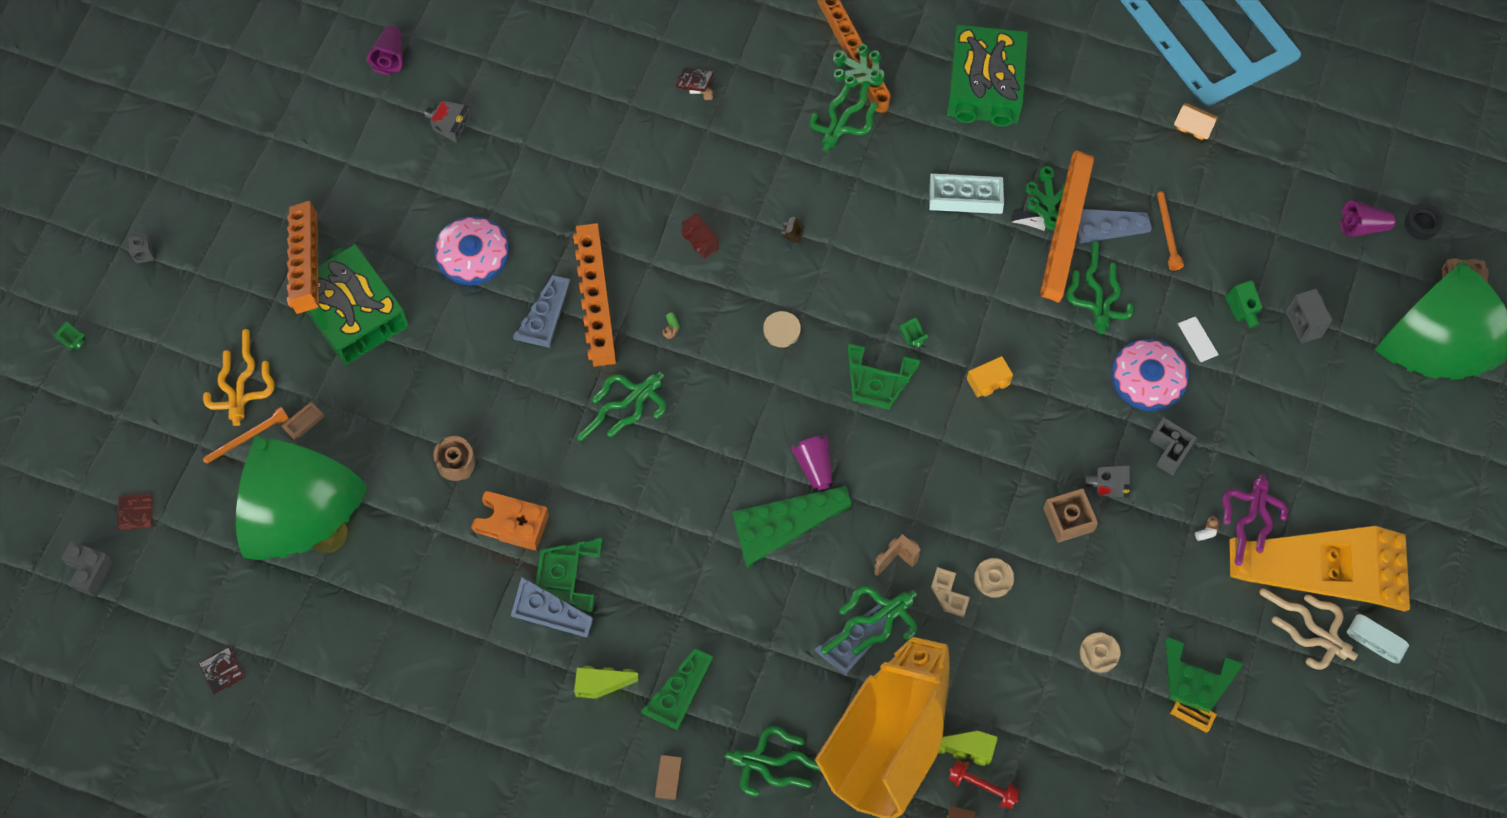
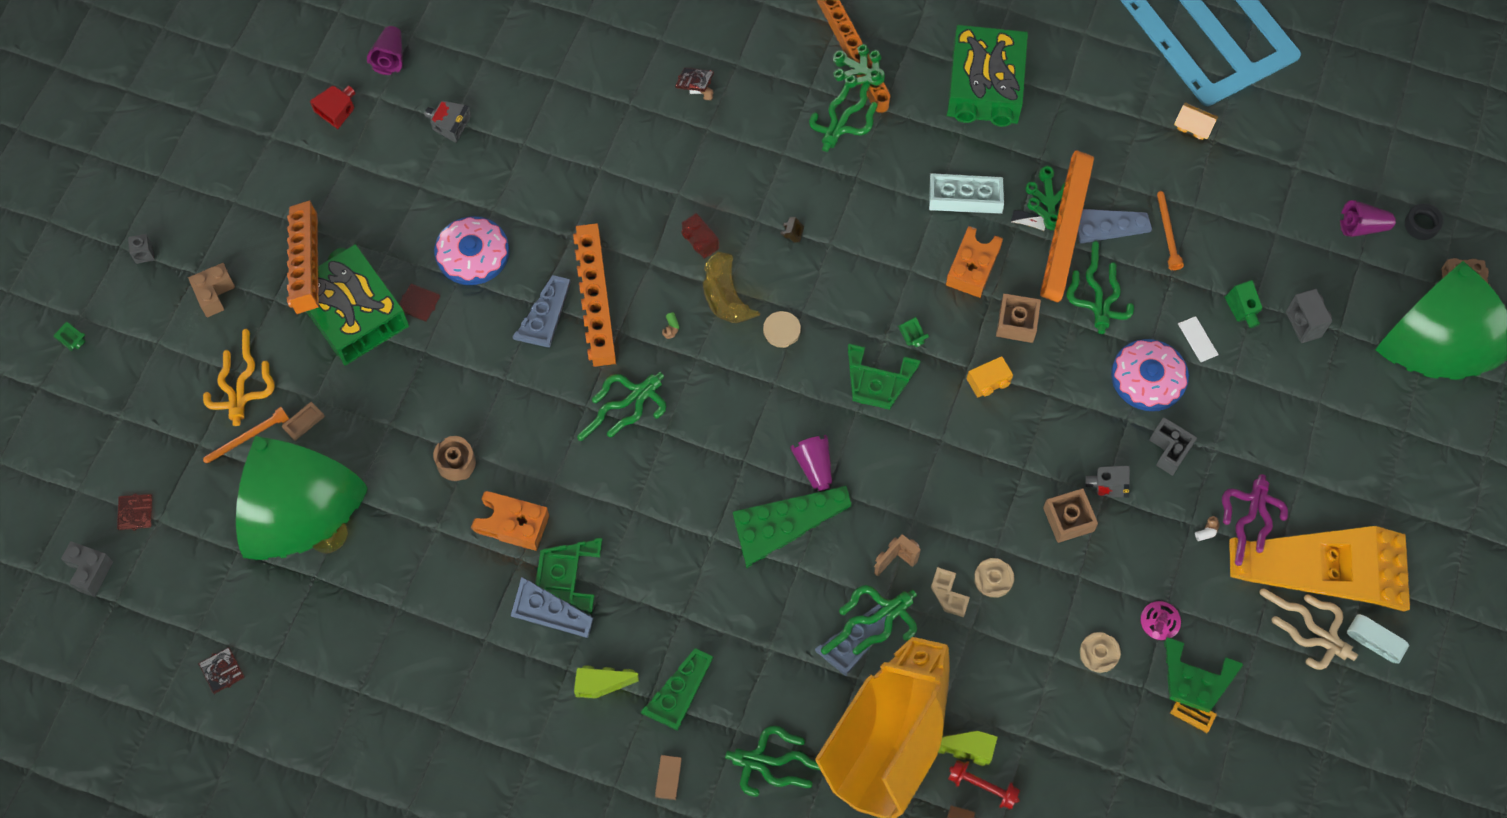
(209, 285): none -> medium nougat brick
(334, 105): none -> red torso
(419, 302): none -> clear red piece
(721, 292): none -> clear yellow windscreen
(973, 263): none -> orange brick
(1018, 318): none -> medium nougat brick
(1161, 621): none -> dark pink dish

